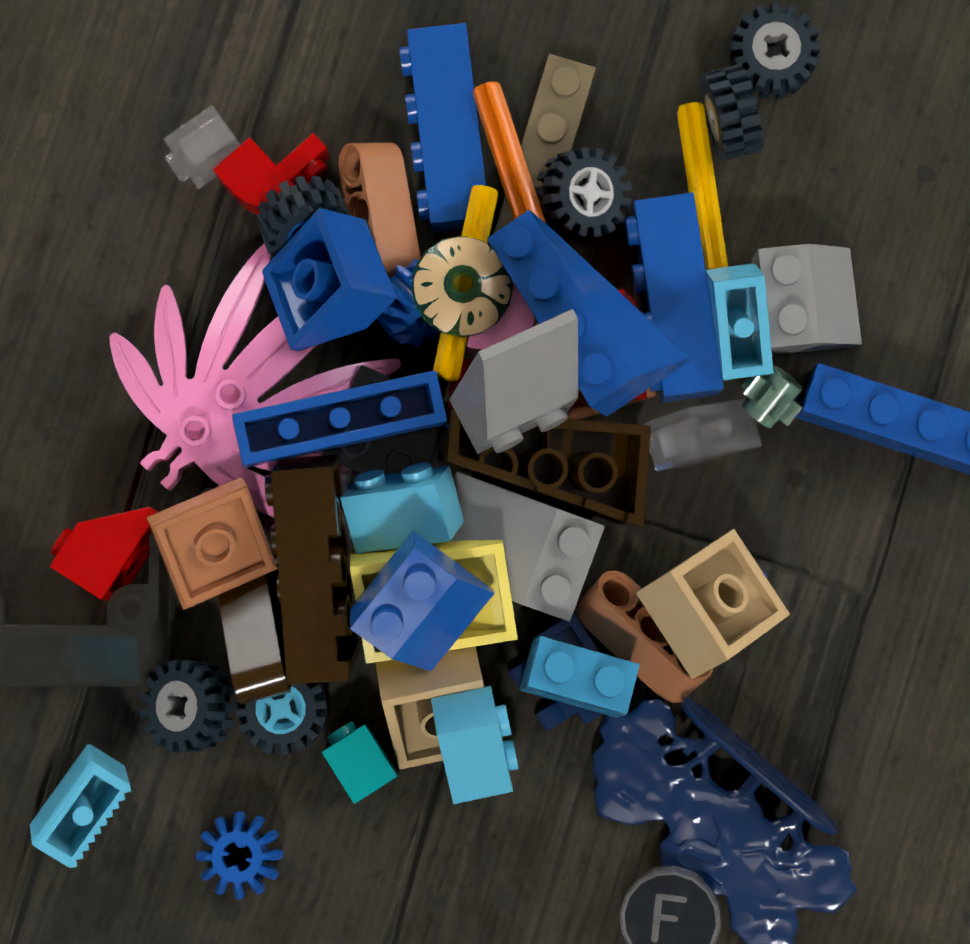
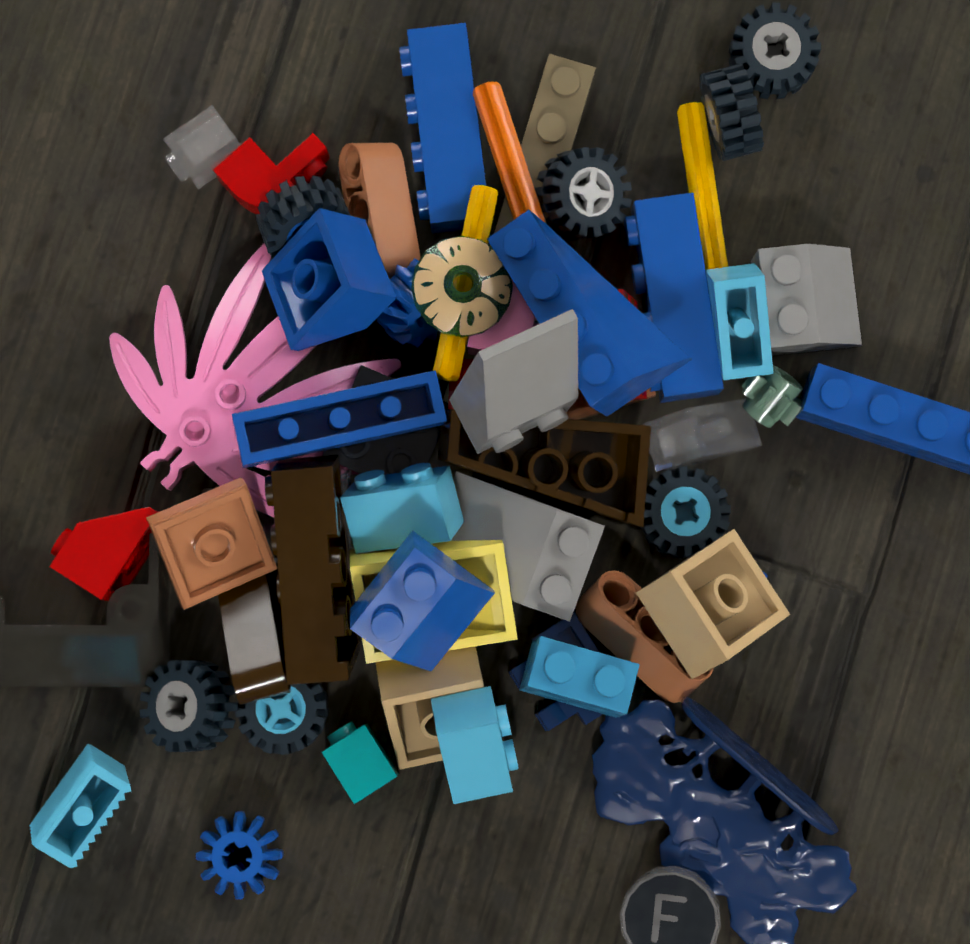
(671, 525): none -> black wheel

